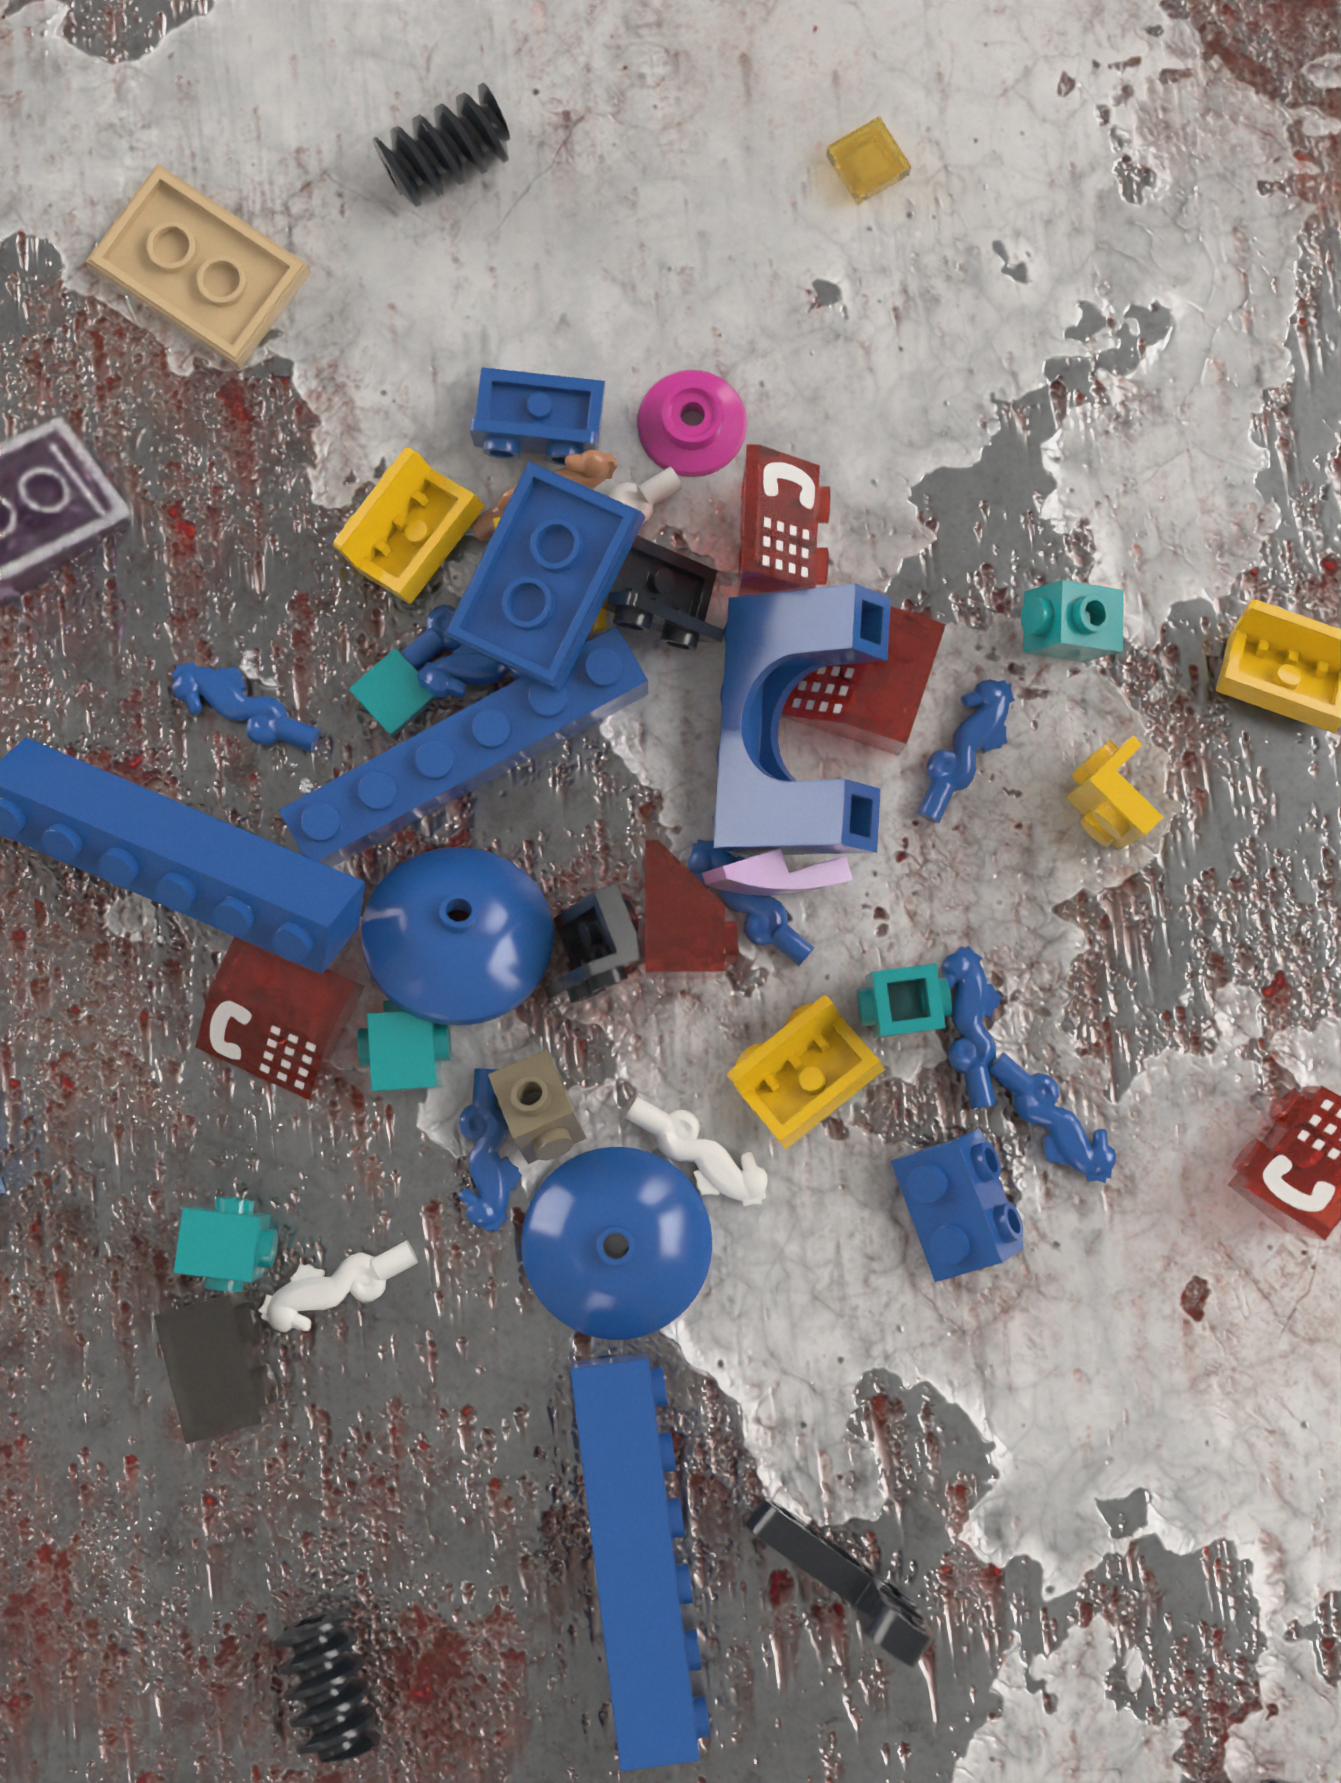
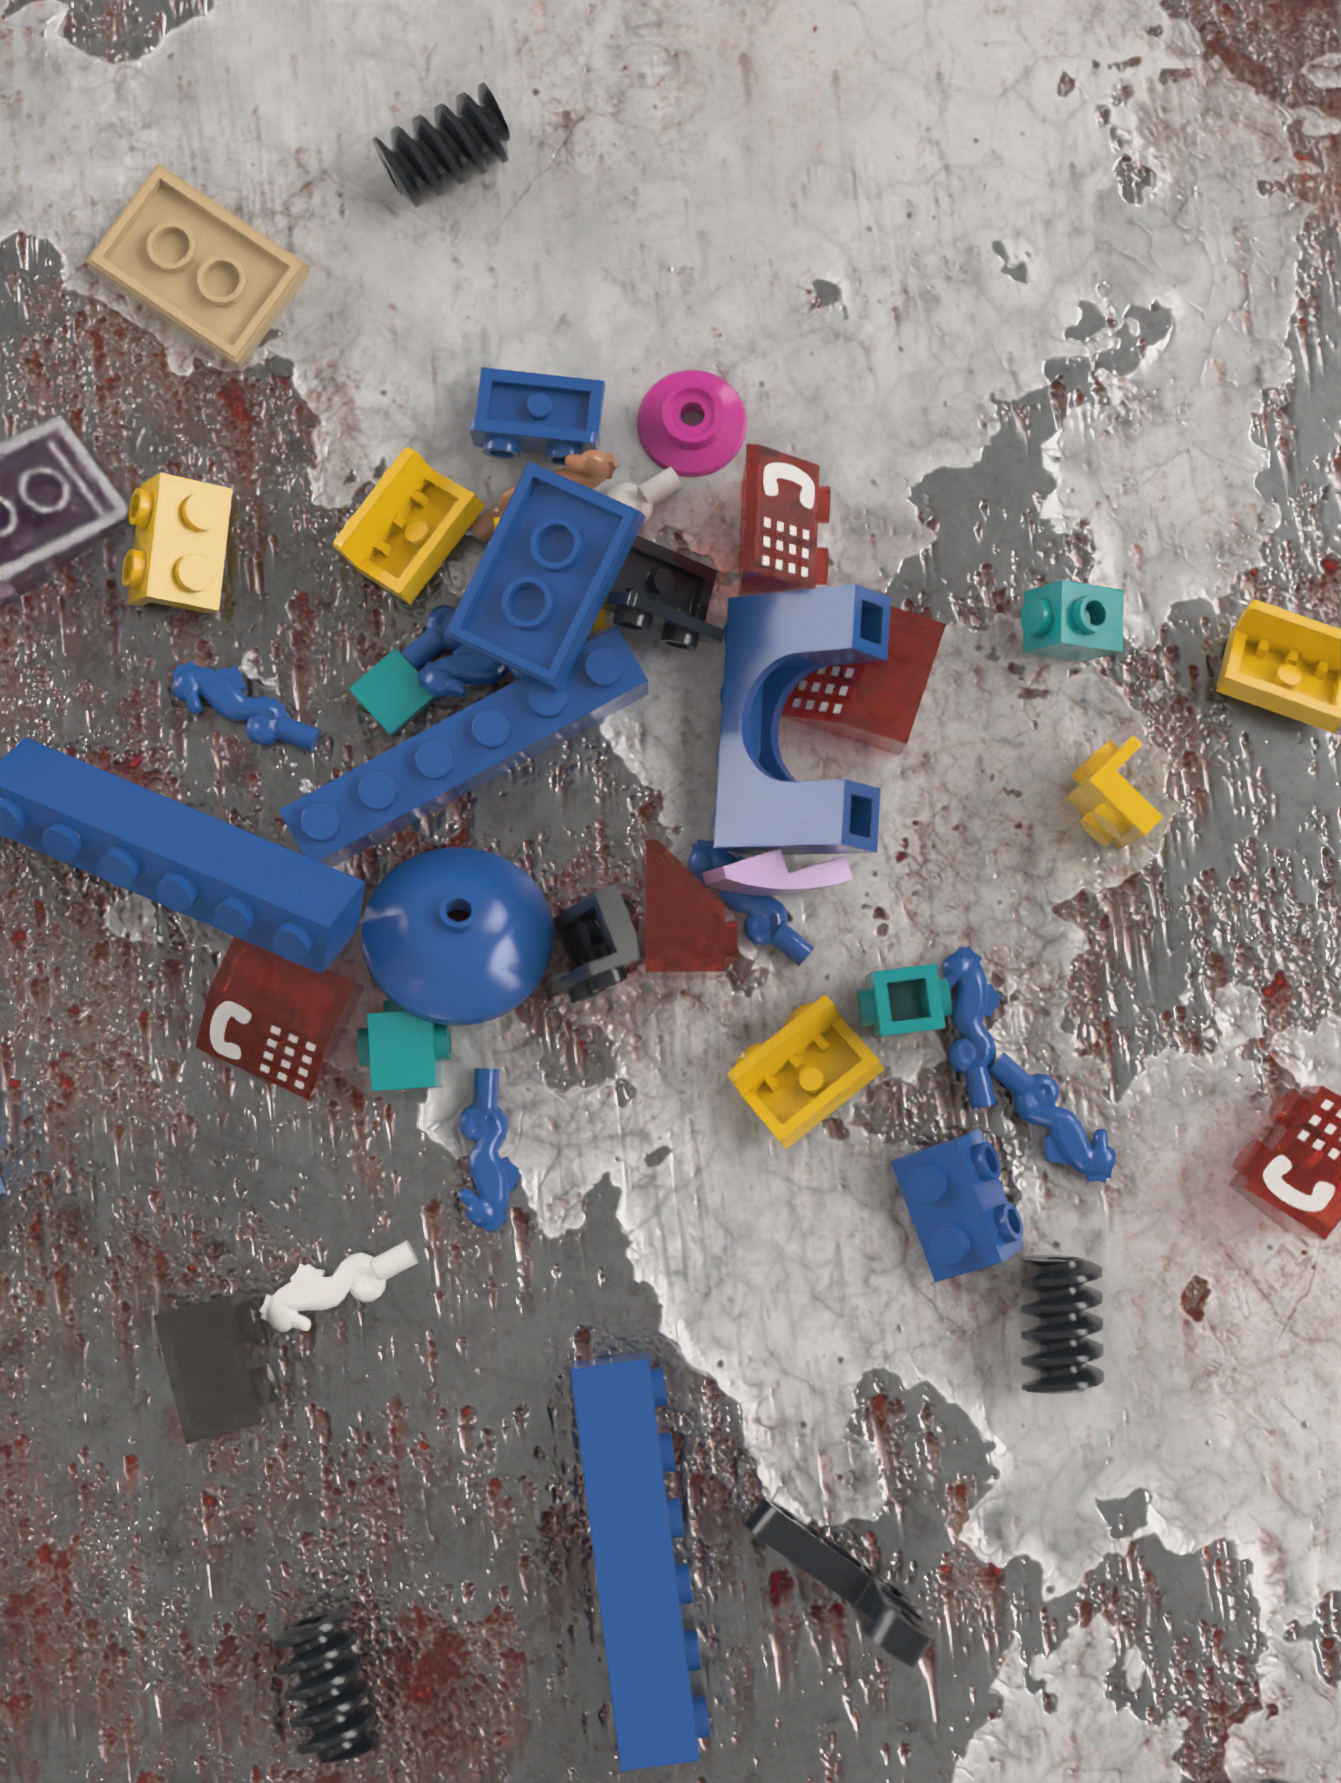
(177, 543): none -> yellow bracket
(225, 1243): teal brick -> none
(537, 1107): dark tan brick -> none
(627, 1195): blue dish -> none
(717, 1171): white animal -> none
(868, 160): clear yellow tile -> none
(982, 729): blue animal -> none
(1063, 1324): none -> black piece

